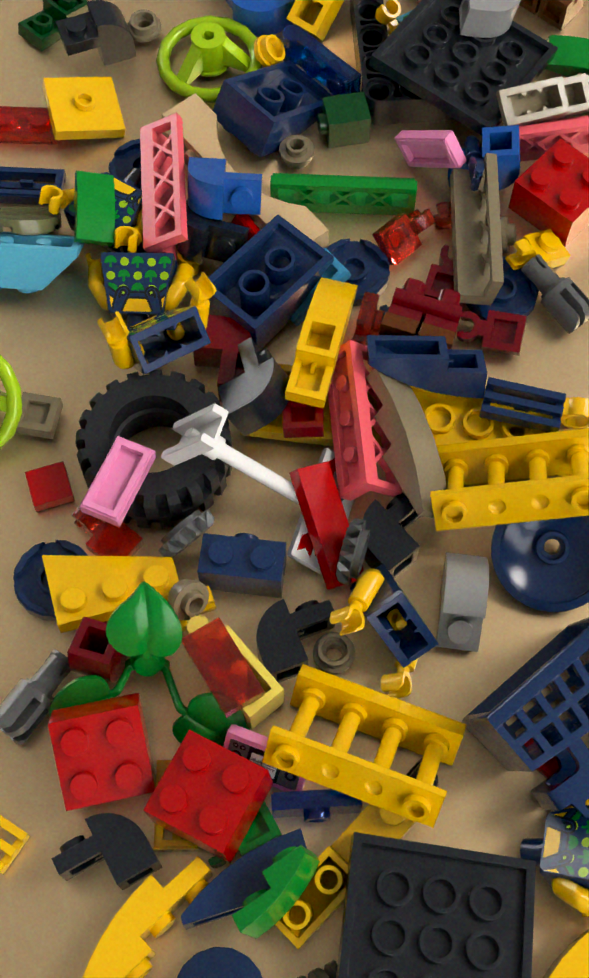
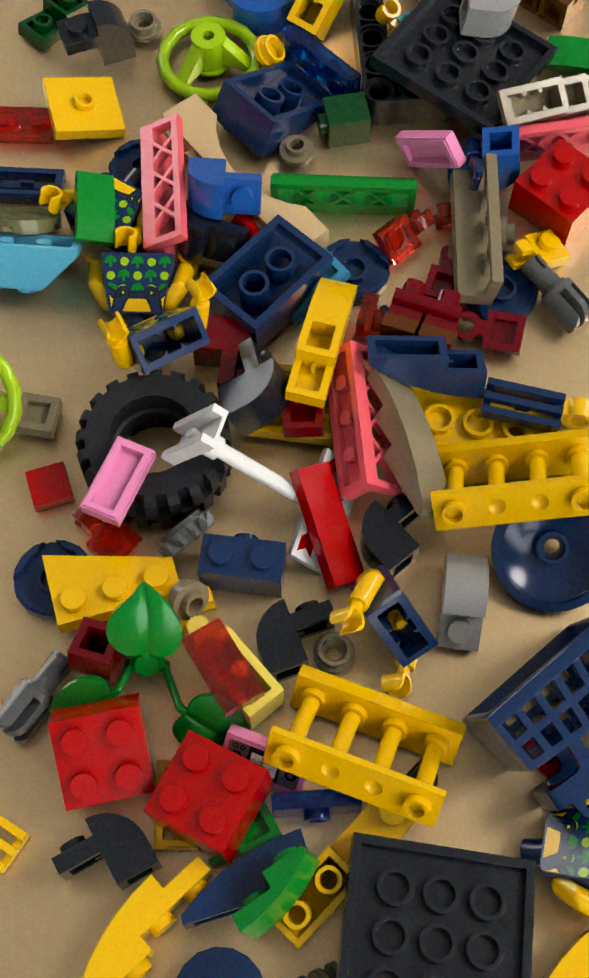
(353, 551): dark grey gear -> none

